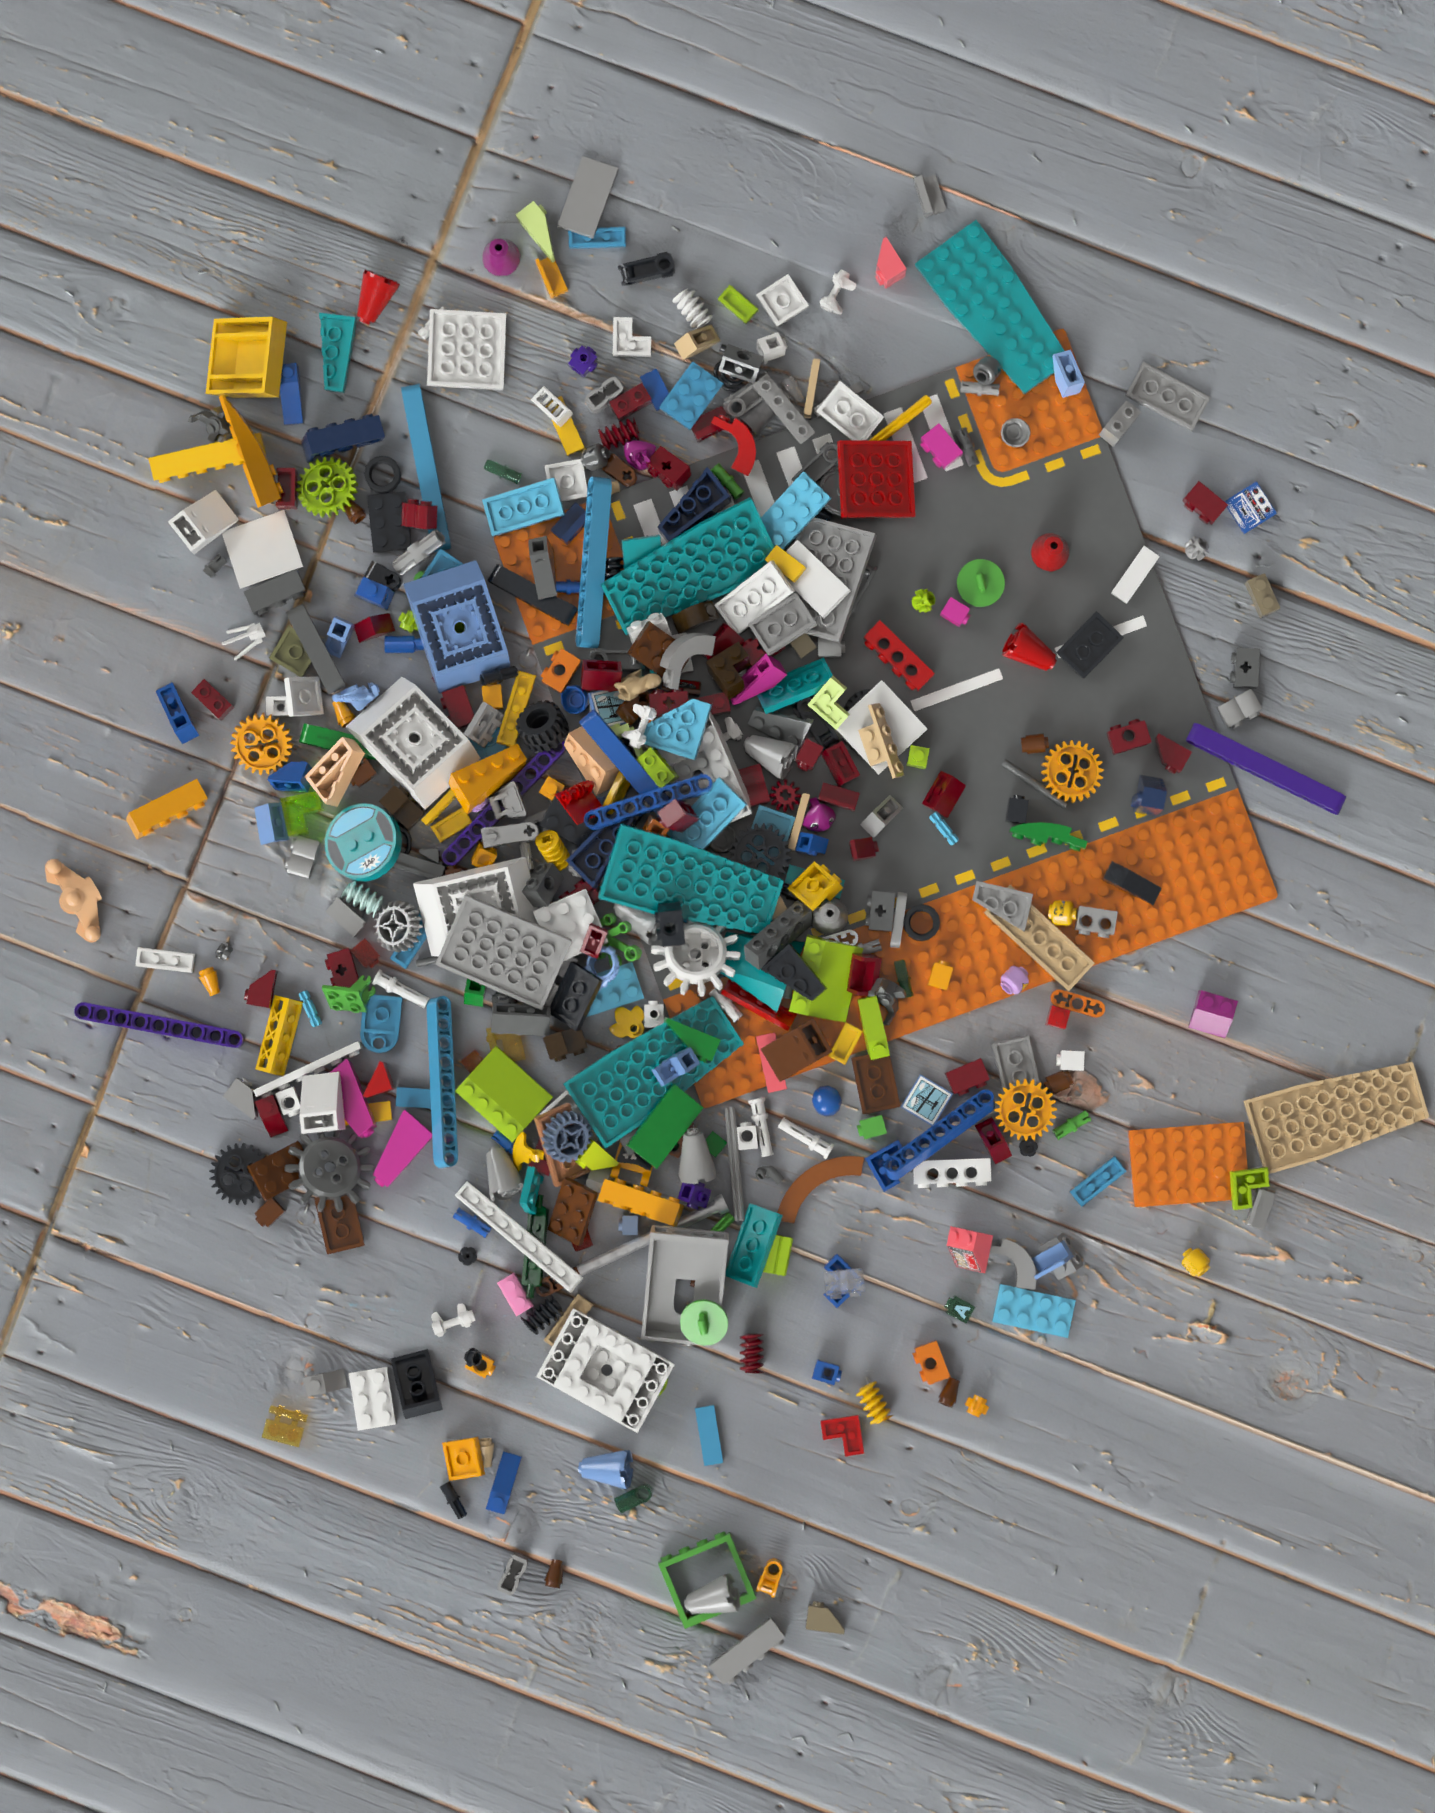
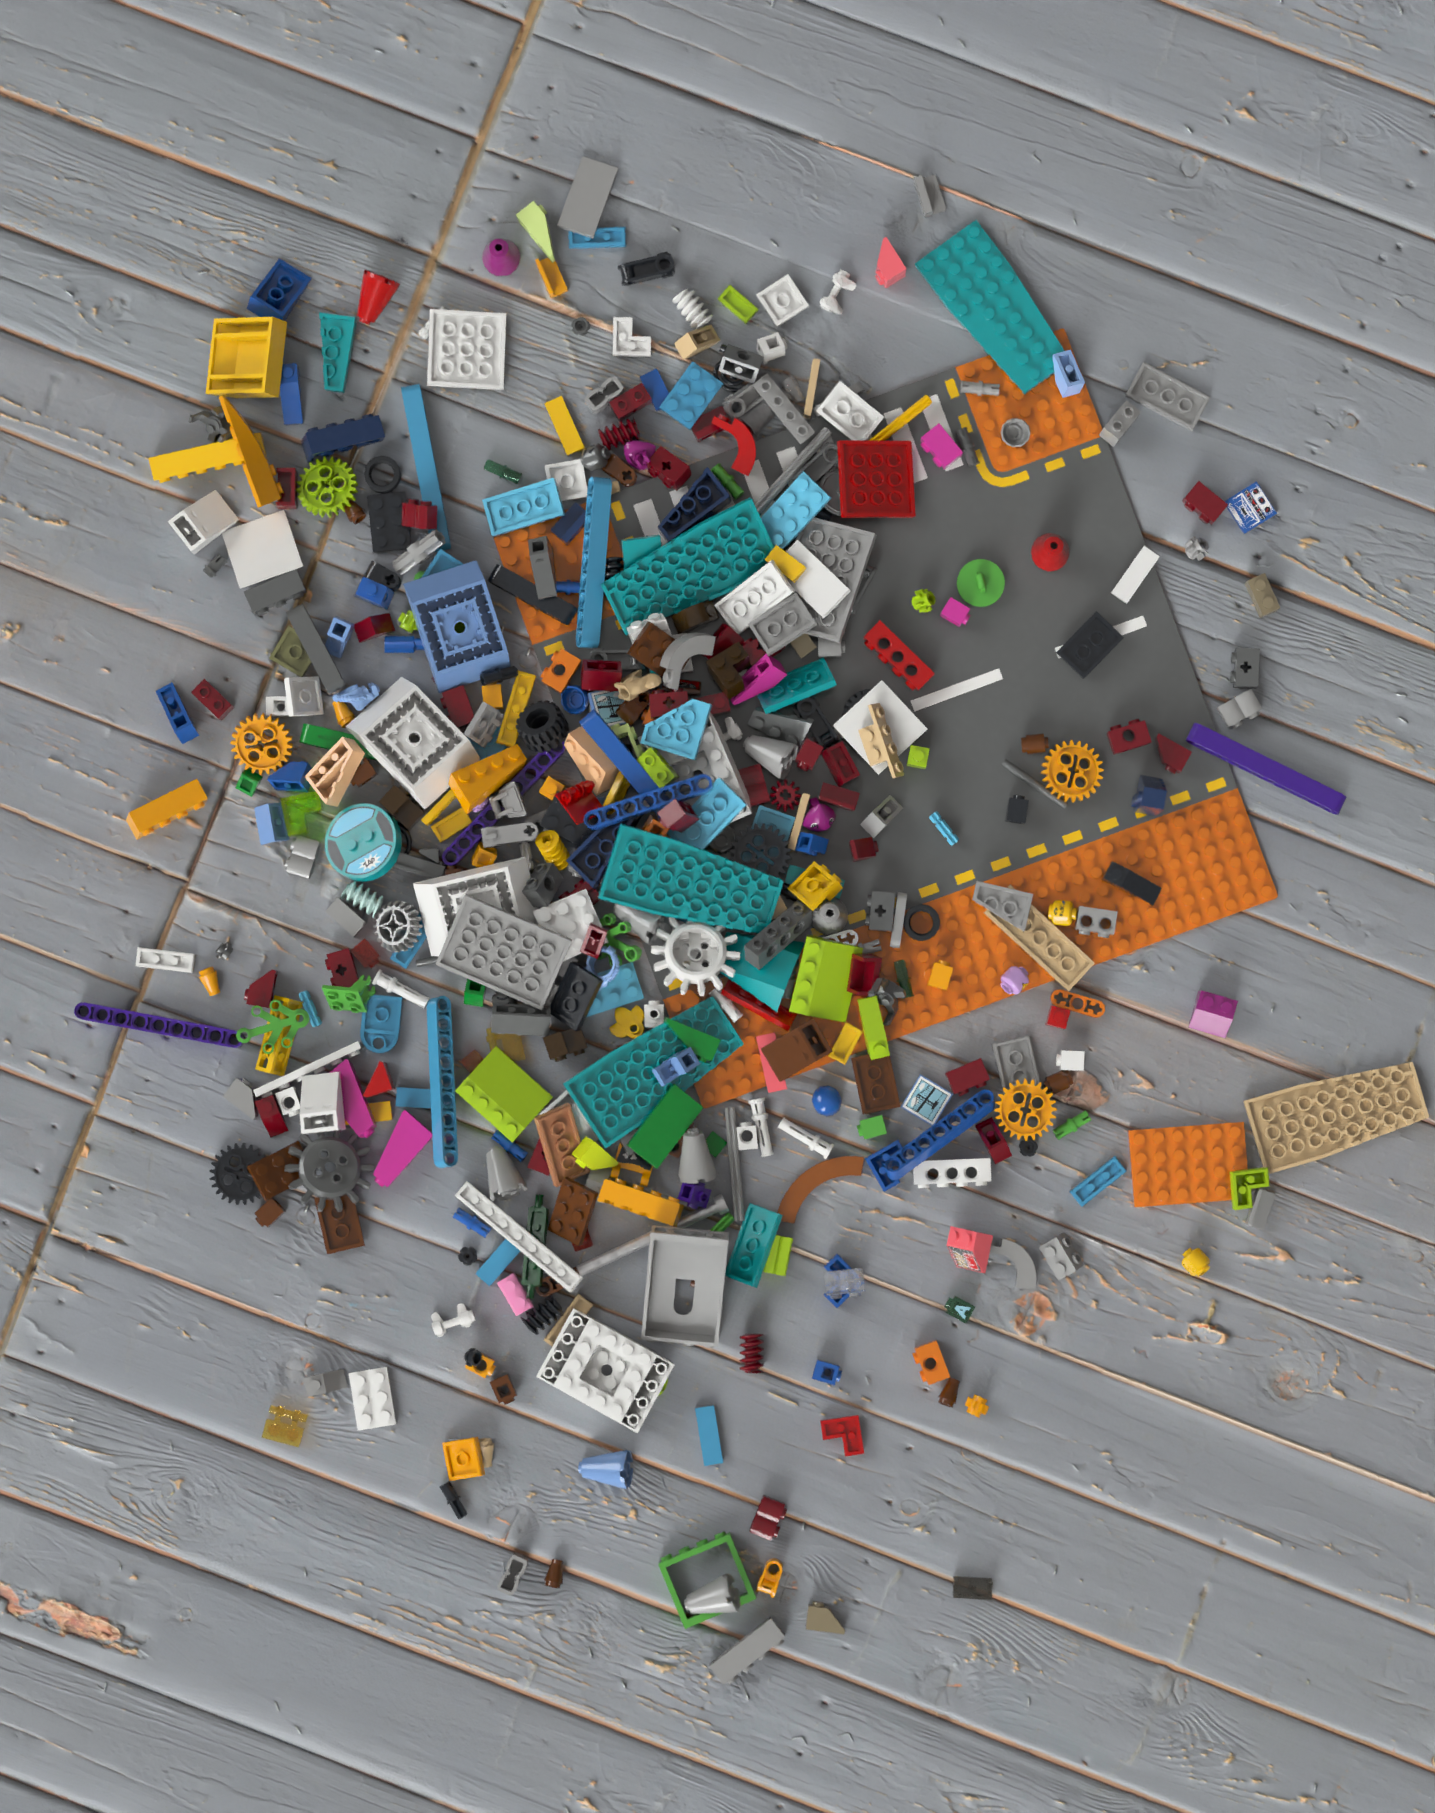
(77, 898): light nougat piece -> none
(248, 782): none -> green slope
(253, 630): white plant -> none
(276, 1025): none -> bright green plant
(278, 291): none -> blue slope
(416, 1384): black slope -> none
(497, 1262): none -> dark azure tile
(498, 1383): none -> reddish brown brick
(503, 1483): blue slope -> none
(524, 1153): yellow piece -> none
(530, 1190): teal plate -> none
(556, 1137): sand blue gear -> none
(558, 417): white slope -> none
(580, 331): none -> dark grey plate
(583, 367): dark purple brick -> none
(629, 1225): sand blue plate -> none
(632, 1499): clear green piece -> none
(637, 736): white piece -> none
(673, 934): black brick -> none
(704, 1322): shield -> none
(767, 1518): none -> dark red brick
(769, 1172): dark grey arm -> none
(792, 470): none -> light grey axle
(795, 972): black wing -> none
(825, 703): yellowish green plate -> none
(873, 1403): yellow piece -> none
(944, 794): dark red panel -> none
(972, 1587): none -> clear smoke hinge
(987, 370): dark grey head -> none
(1029, 649): red cone -> none
(1033, 1310): medium azure plate -> none
(1041, 831): green slope -> none
(1052, 1258): medium blue panel -> none

